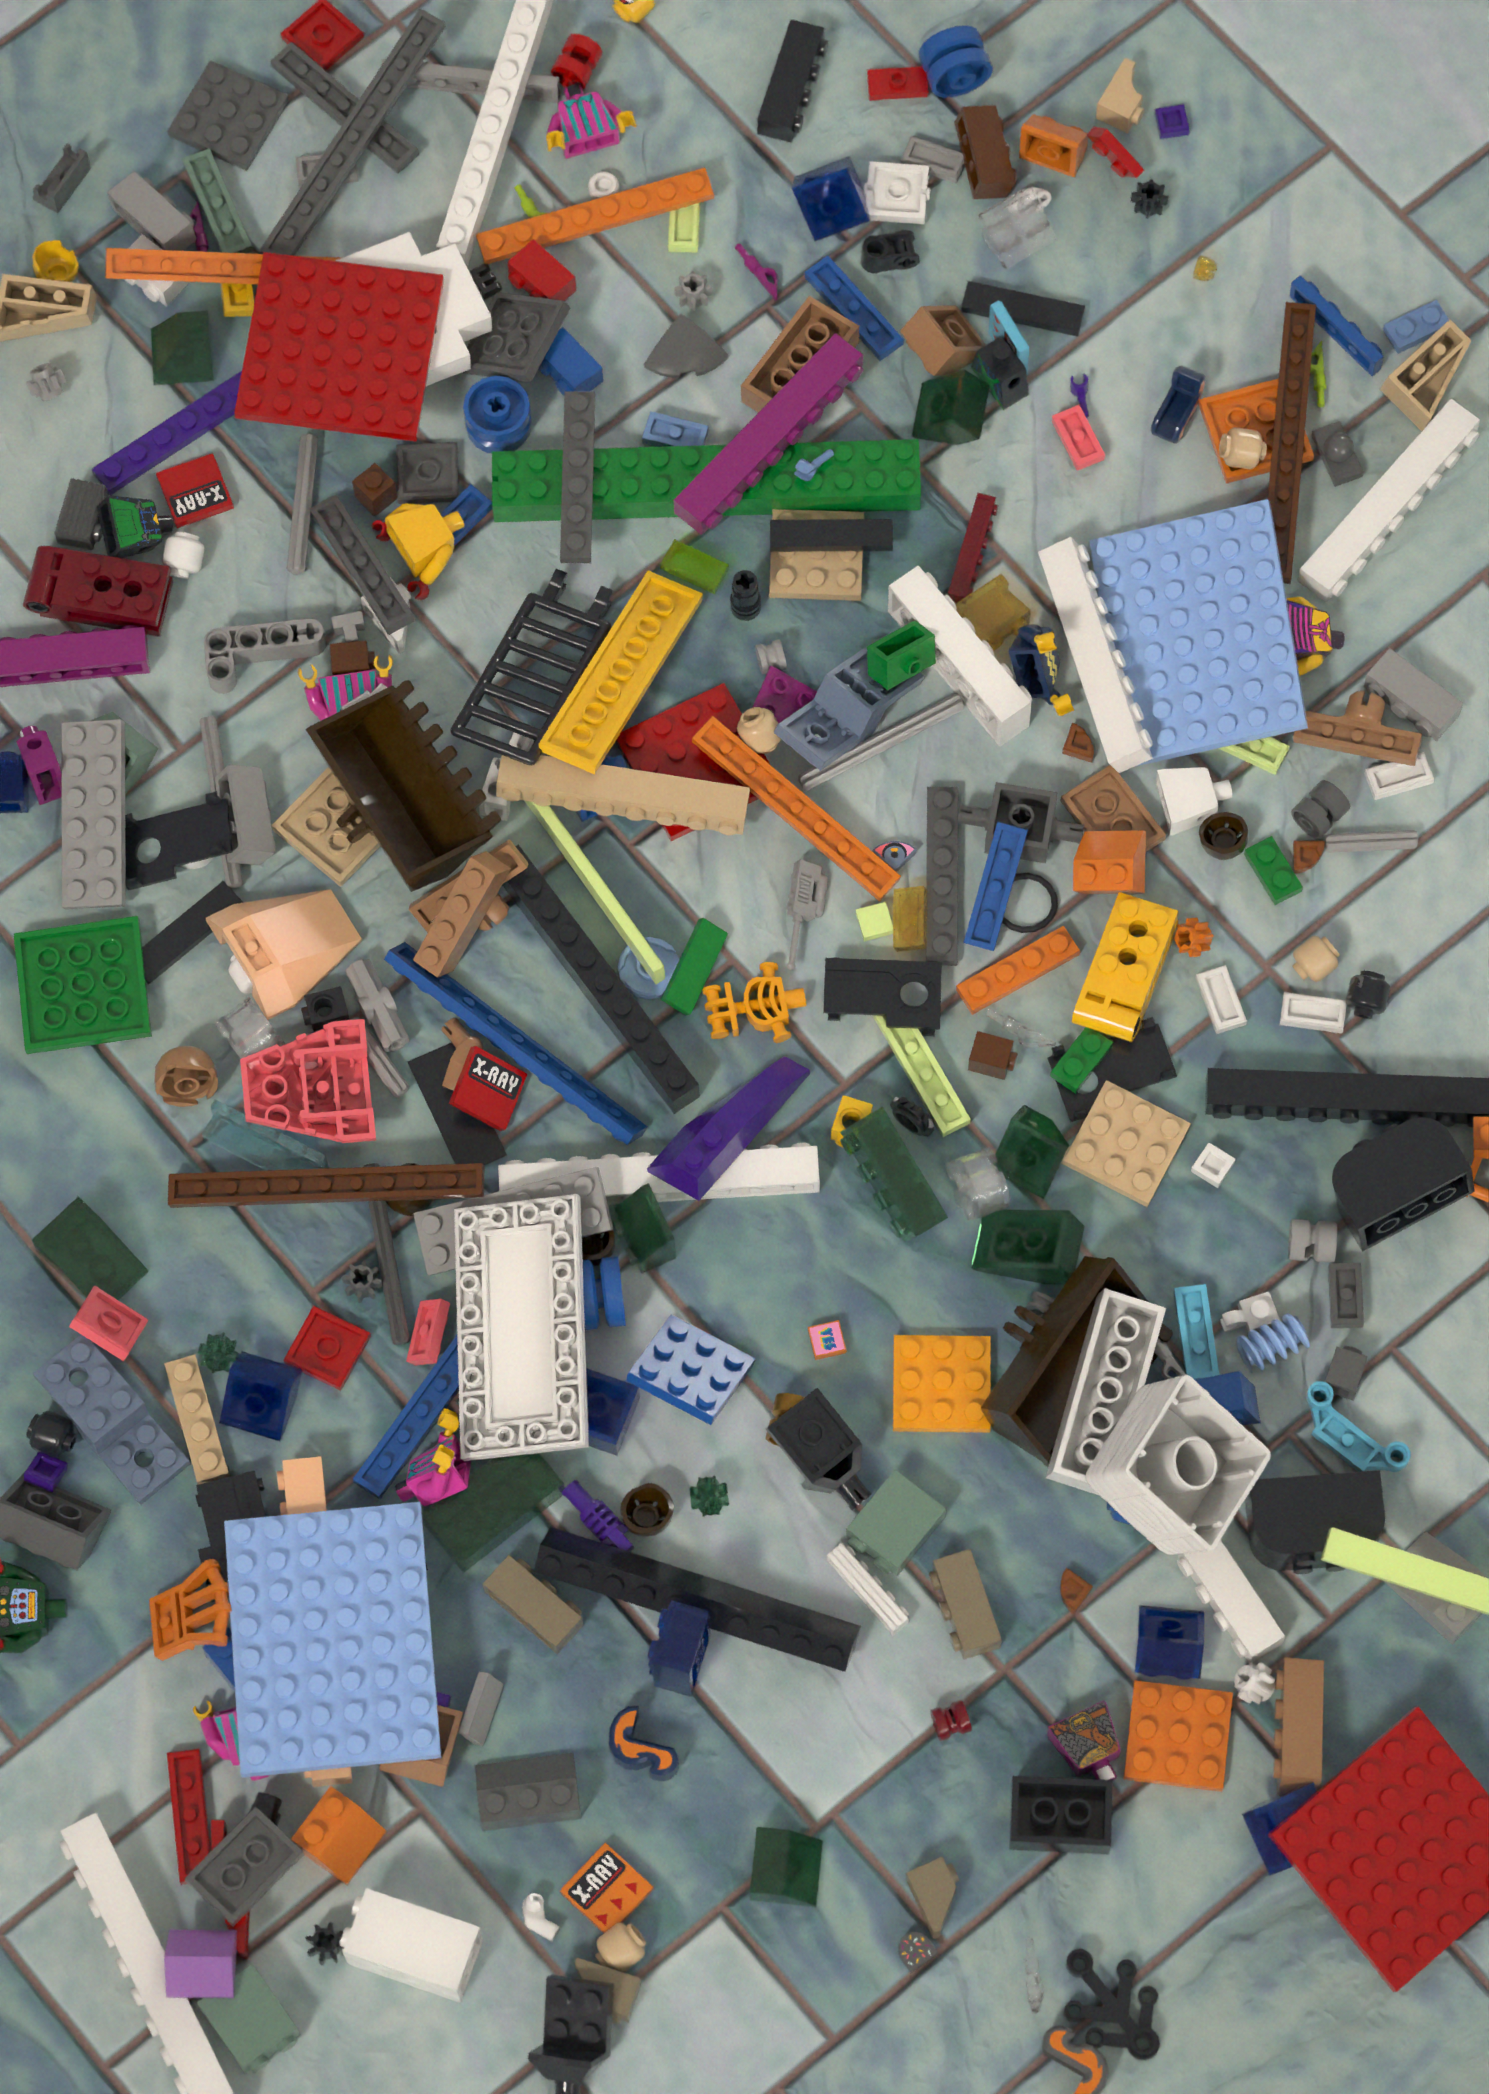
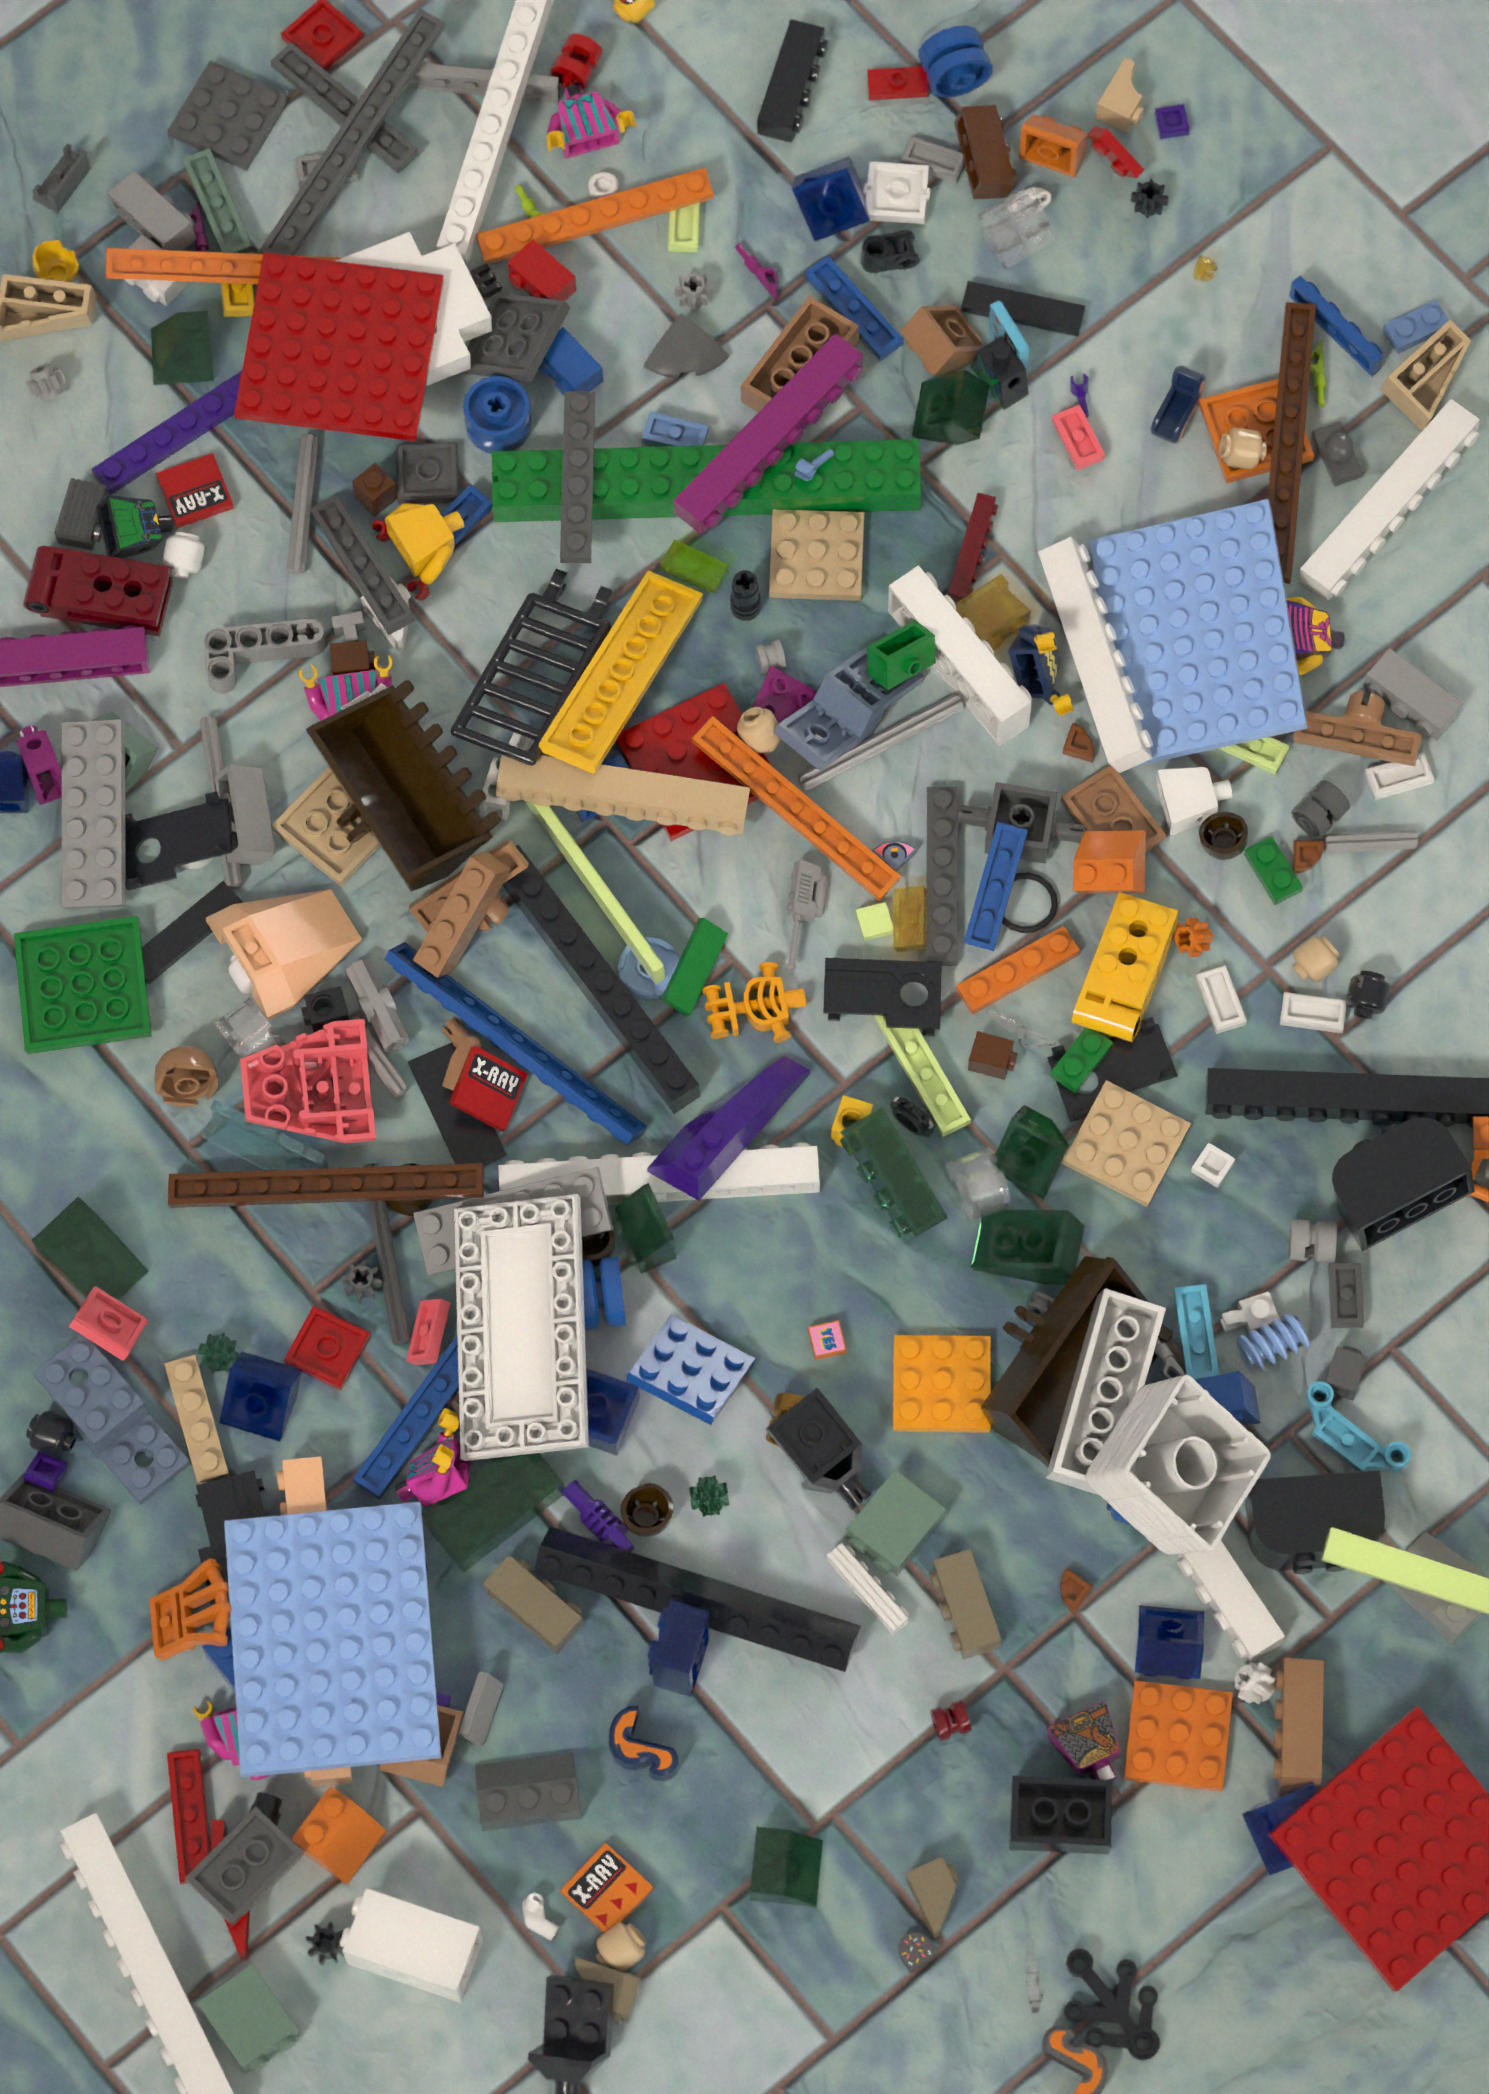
(200, 1963): medium lavender slope -> none
(831, 535): black tile -> none

